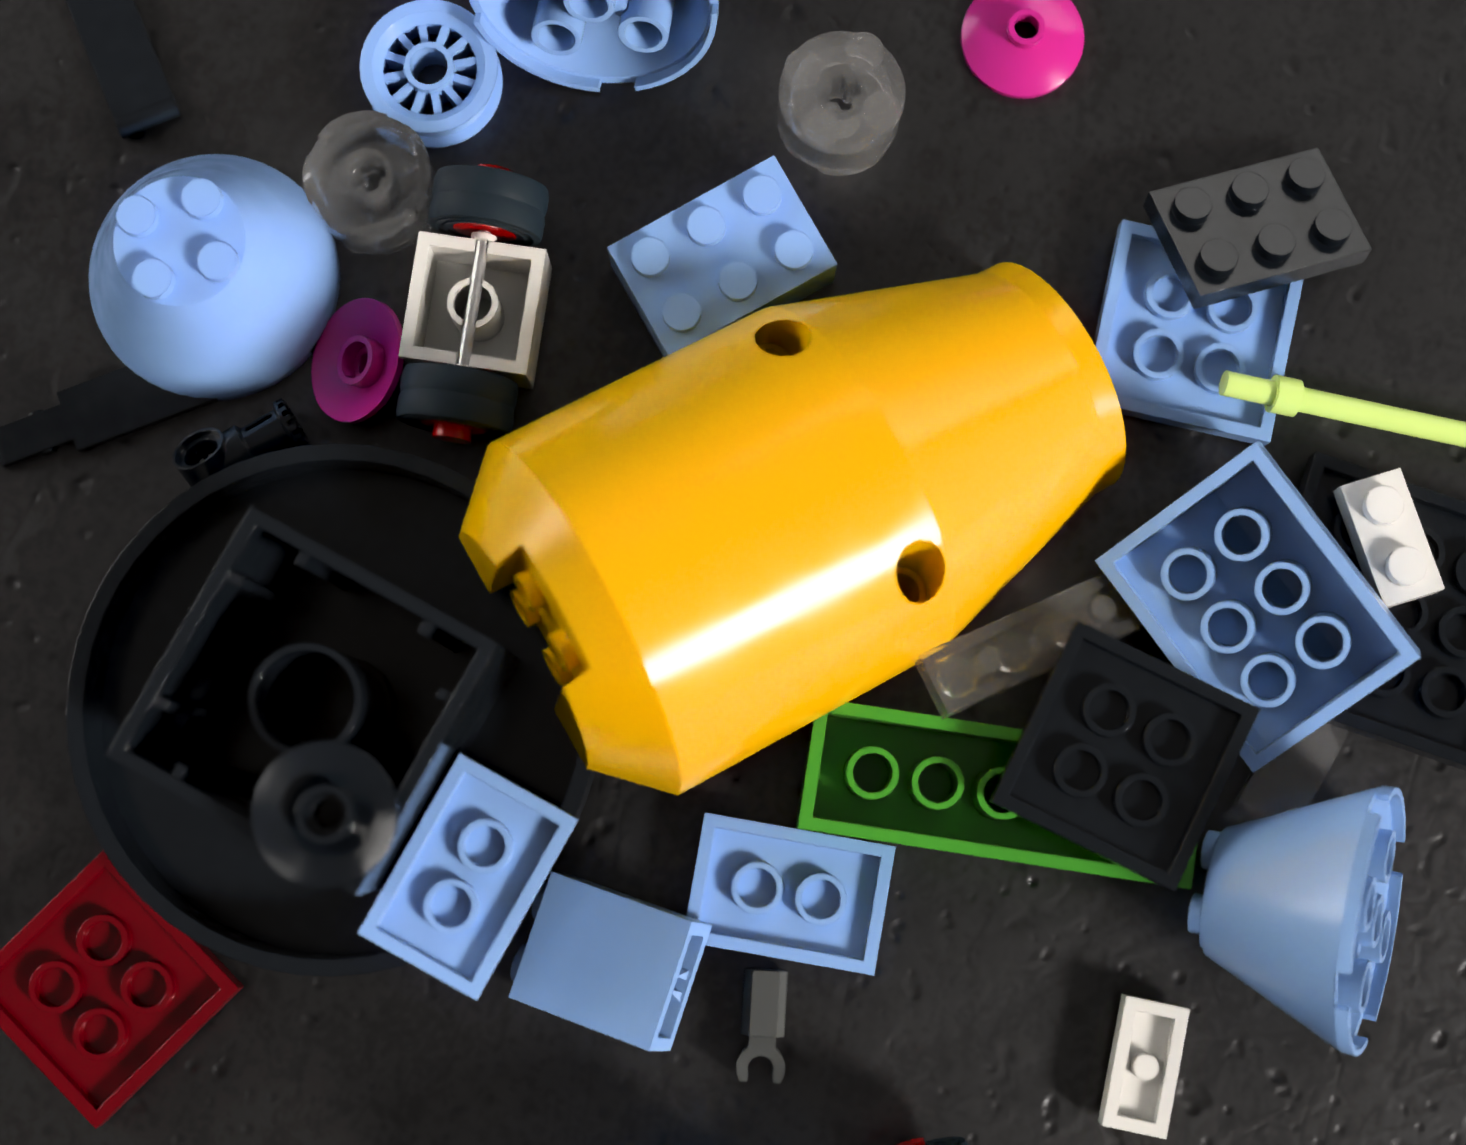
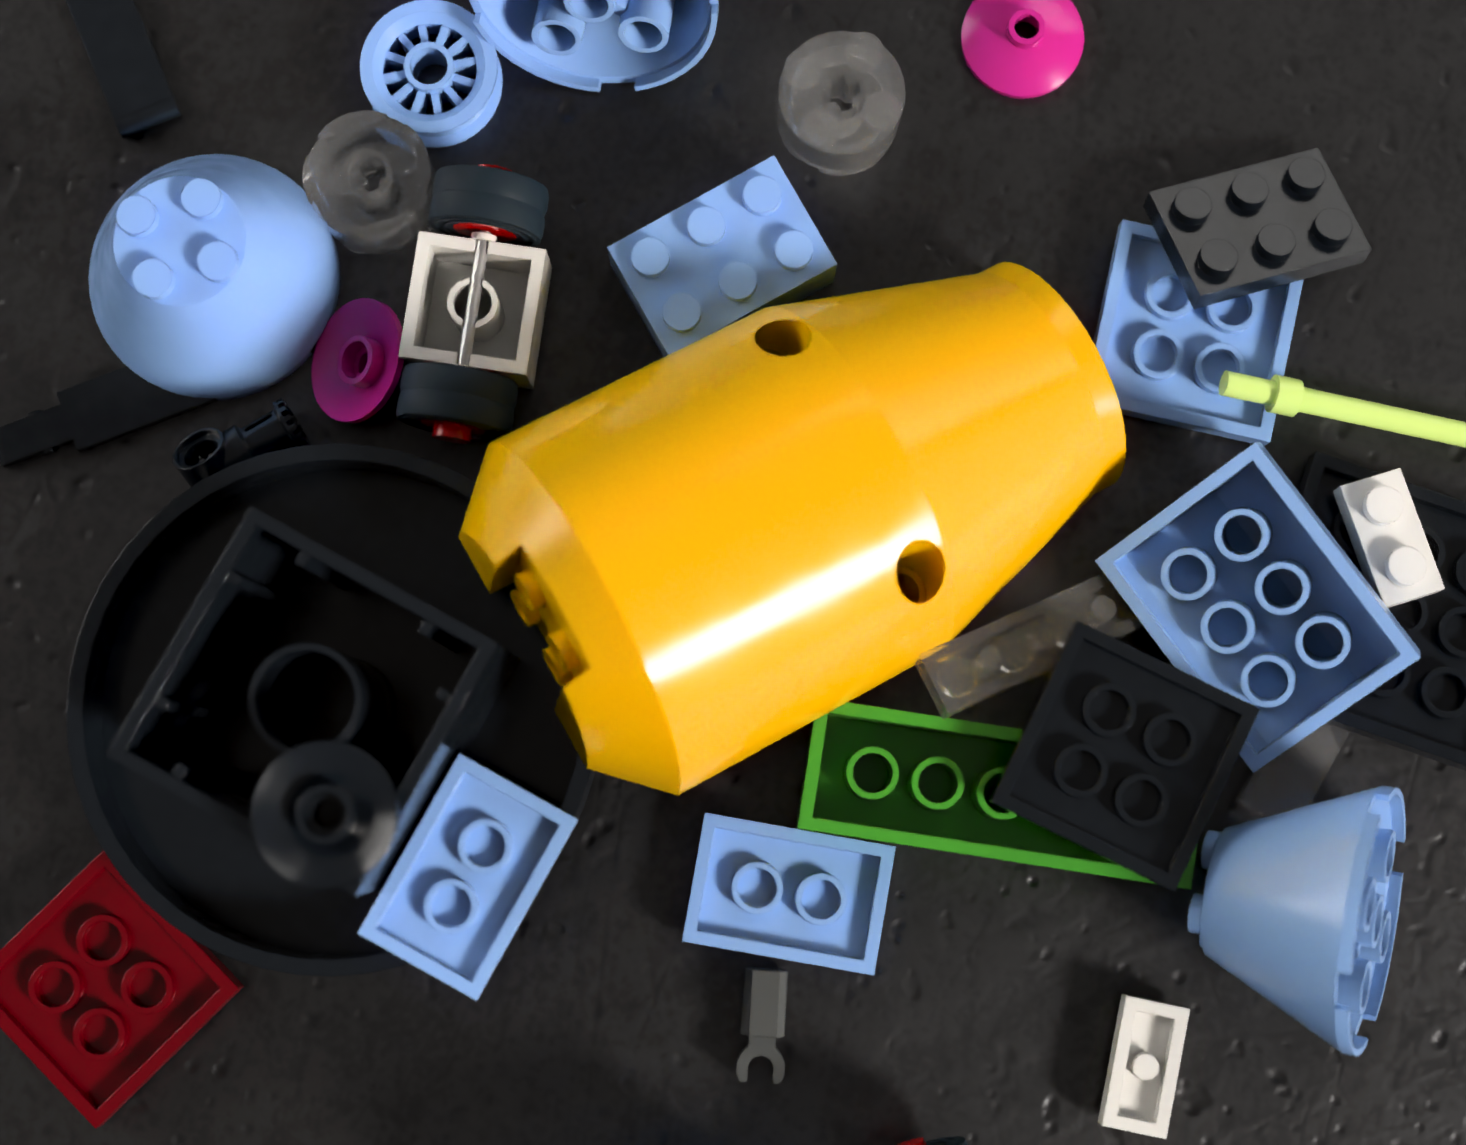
(608, 961): light blue brick -> none

